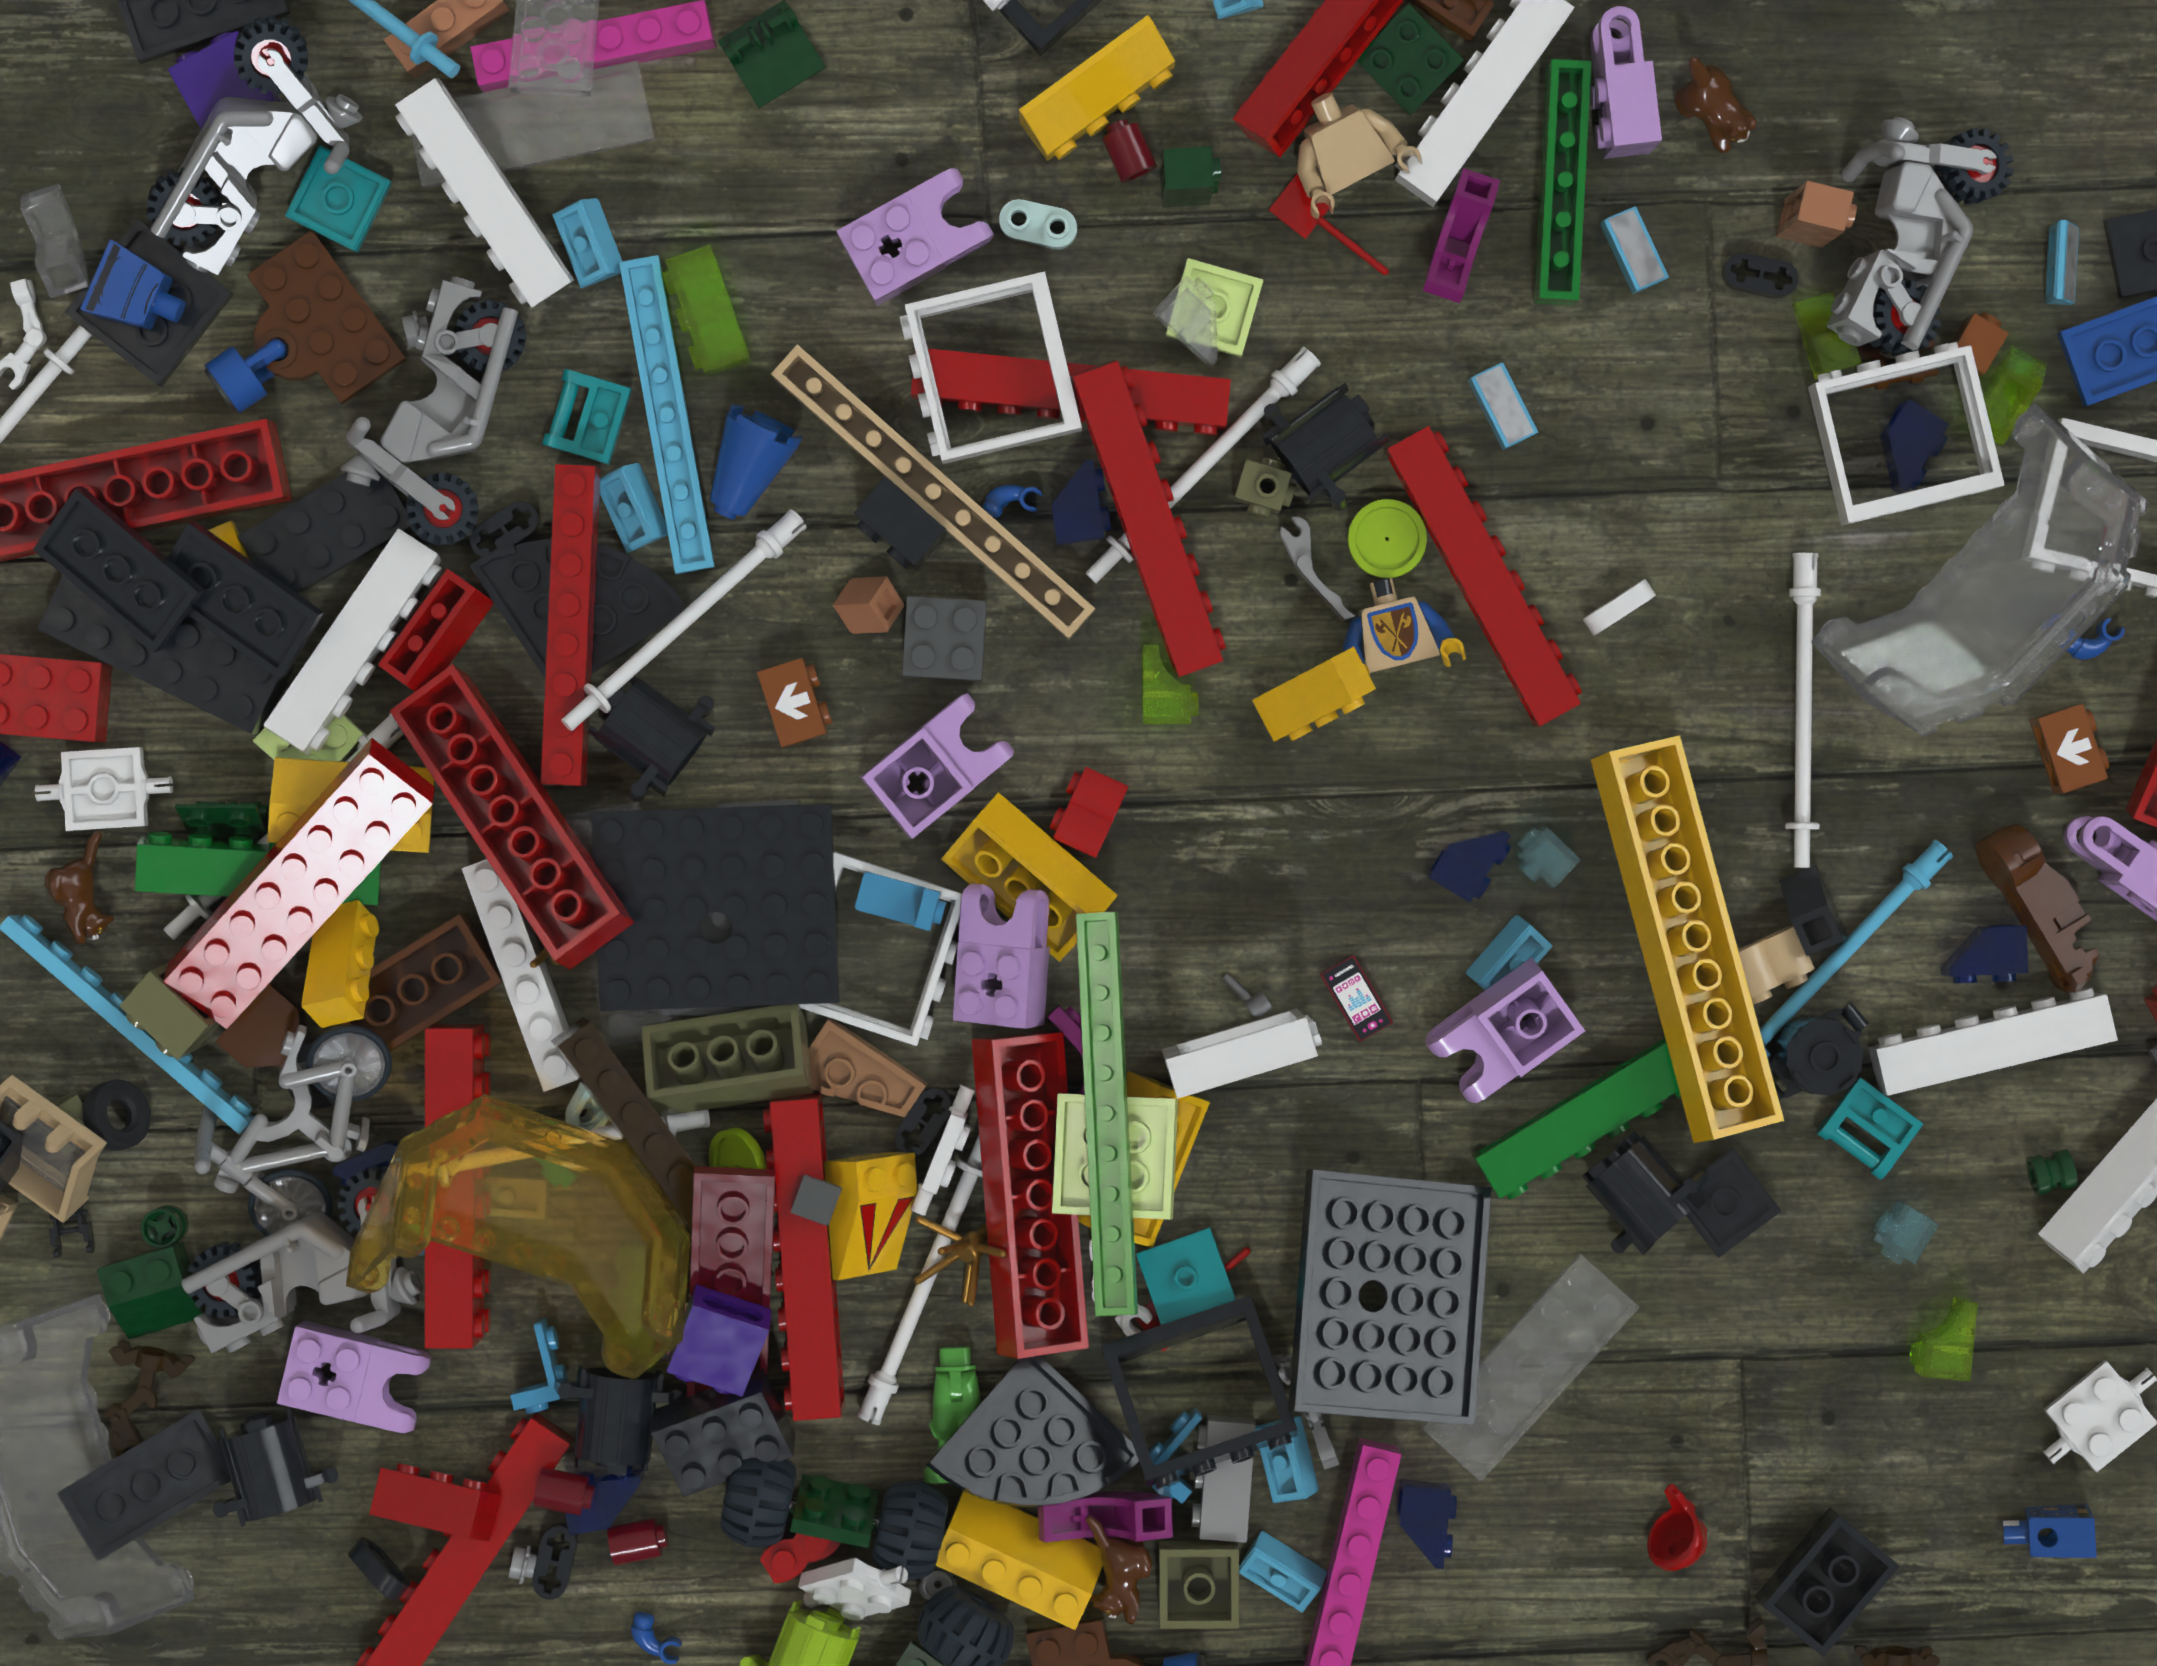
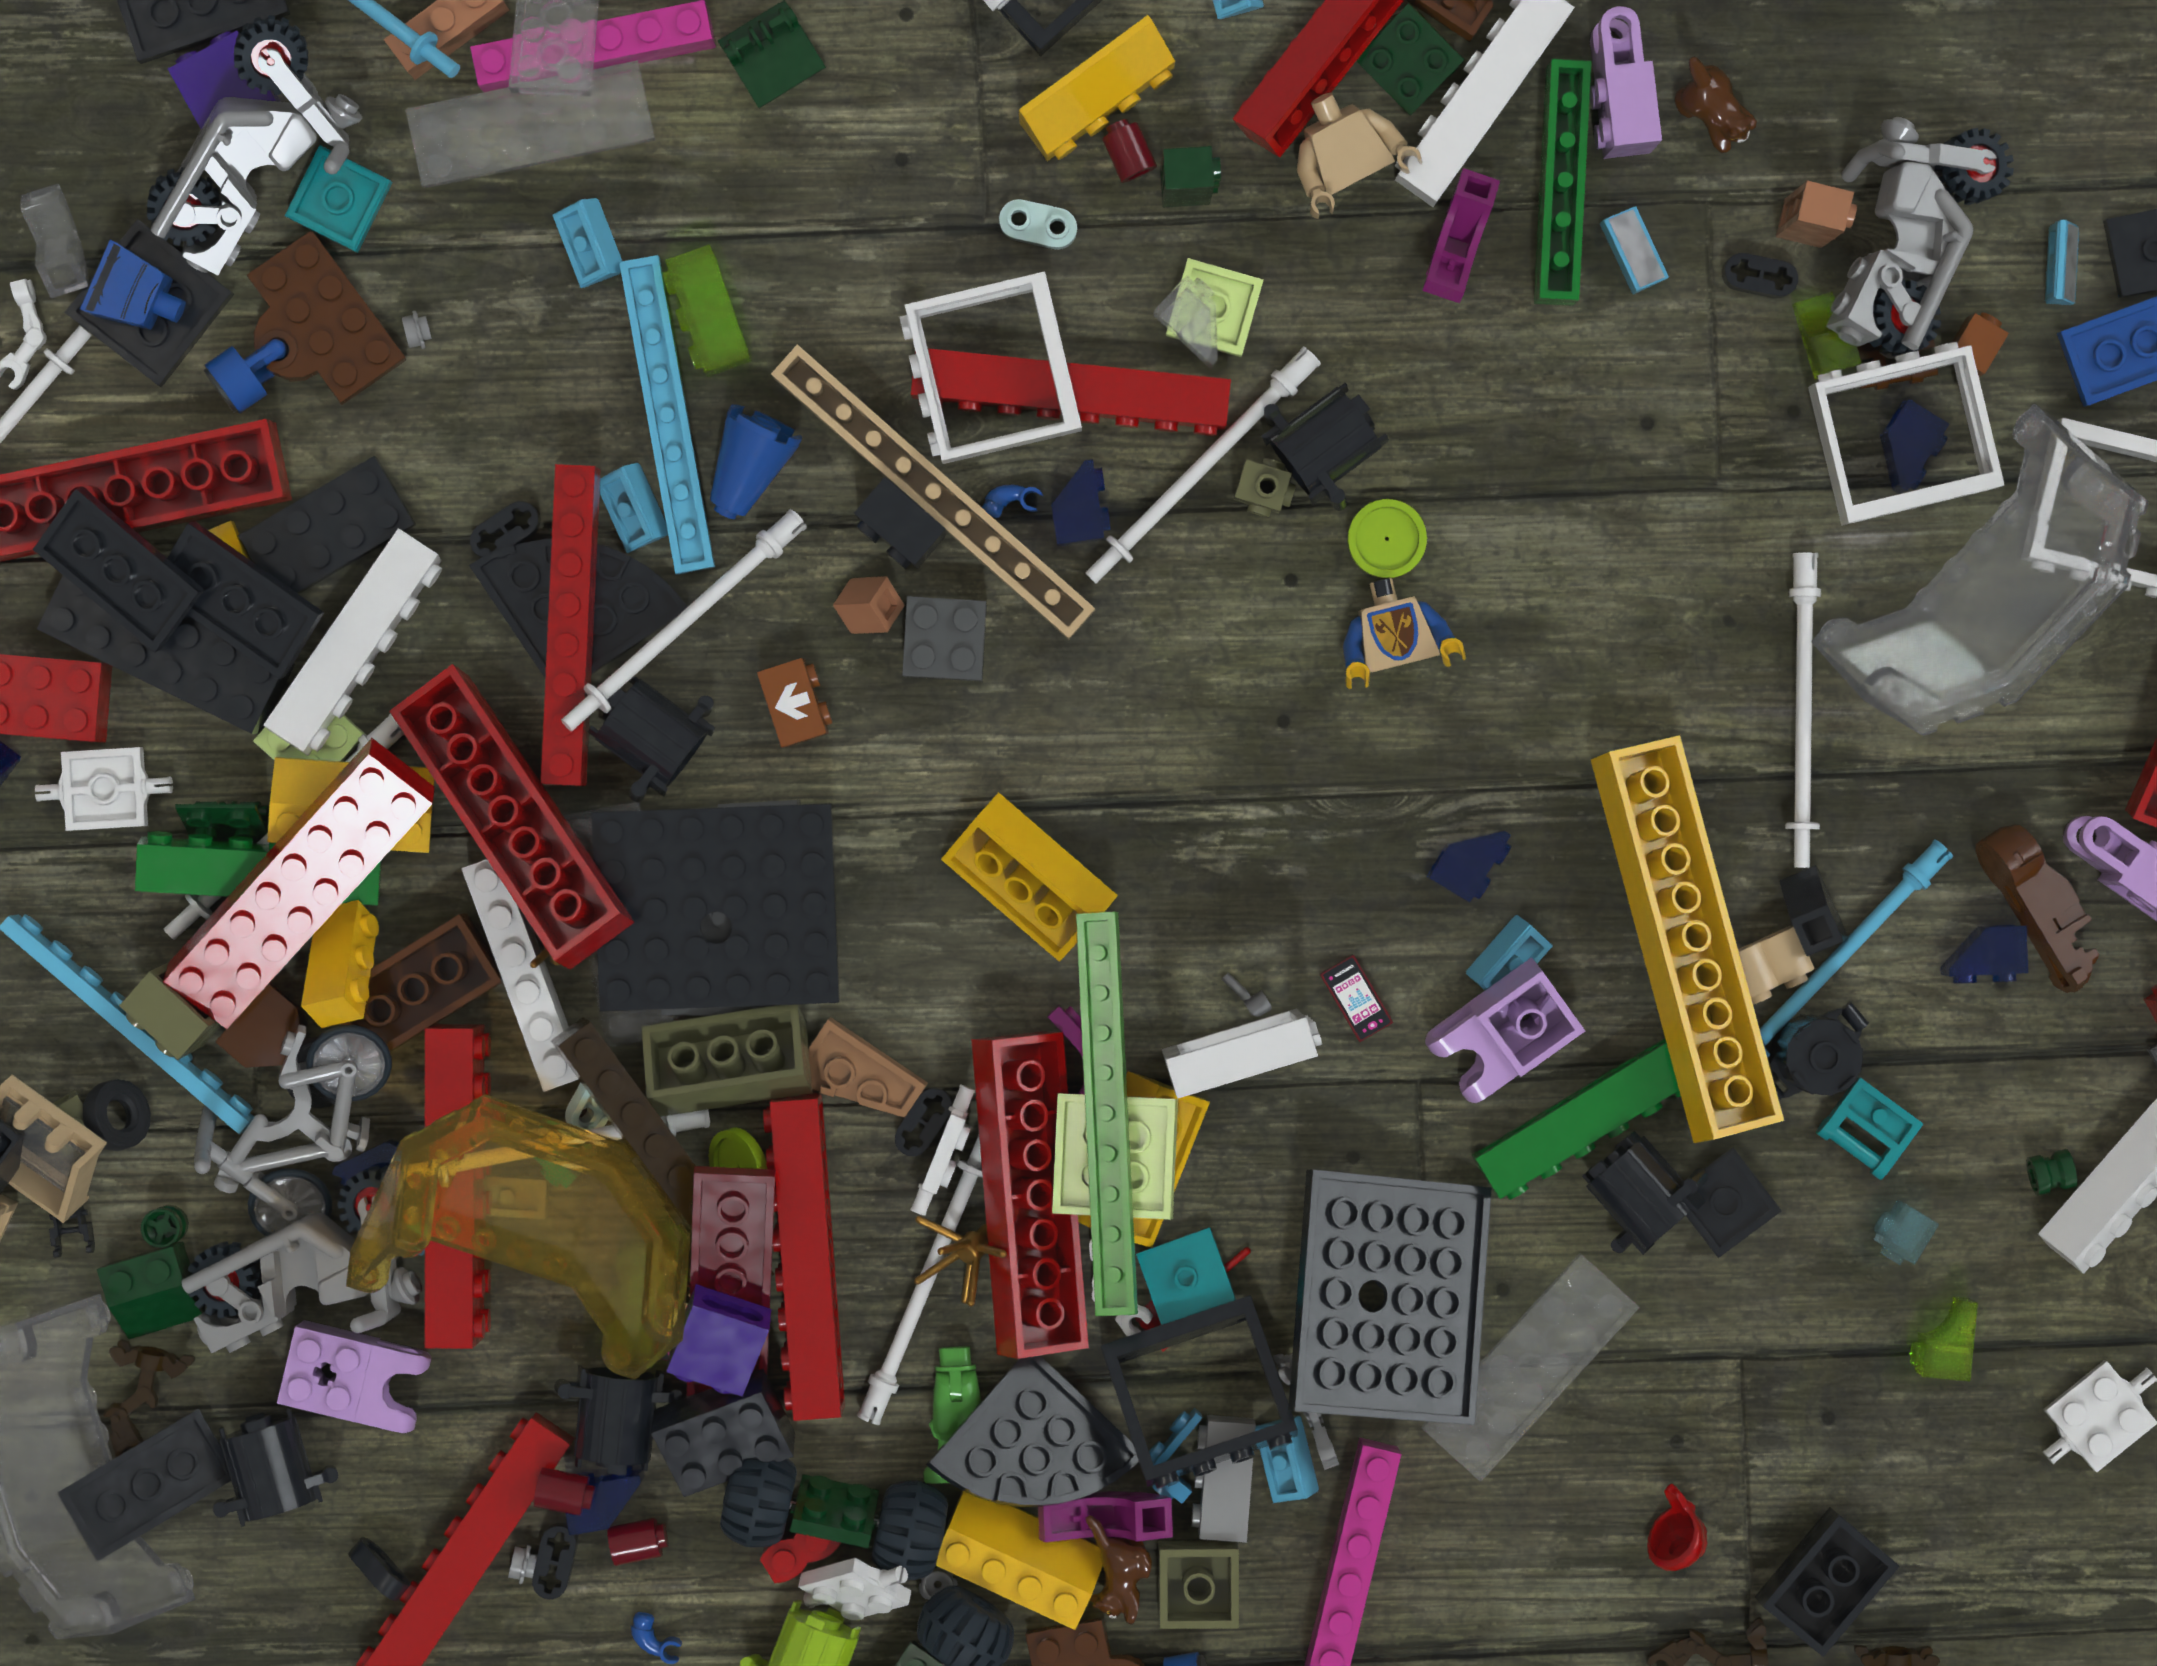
(74, 889): reddish brown animal -> none
(435, 1502): red brick -> none
(436, 631): red brick -> none
(448, 420): light grey piece -> none
(484, 193): white brick -> none
(536, 1397): dark azure bracket -> none
(599, 420): teal plate -> none
(816, 1199): dark grey tile -> none
(870, 1212): yellow slope -> none
(900, 901): dark azure bracket -> none
(918, 227): lavender brick -> none
(934, 984): white window -> none
(943, 760): lavender brick -> none
(1004, 952): lavender brick -> none
(1089, 812): red brick -> none
(1147, 518): red brick -> none
(1163, 697): clear neon green arch -> none
(1282, 1571): medium azure slope -> none
(1294, 210): red piece -> none
(1300, 553): light grey arm -> none
(1315, 696): yellow brick -> none
(1425, 1515): clear blue slope -> none
(1483, 577): red brick -> none
(1502, 406): flat silver slope -> none
(1545, 857): clear light blue brick -> none
(1619, 607): white beam -> none
(1992, 1043): white brick -> none
(2012, 391): clear neon green arch -> none
(2069, 748): dark orange brick -> none
(2070, 1535): blue torso -> none
(2089, 648): blue arm -> none

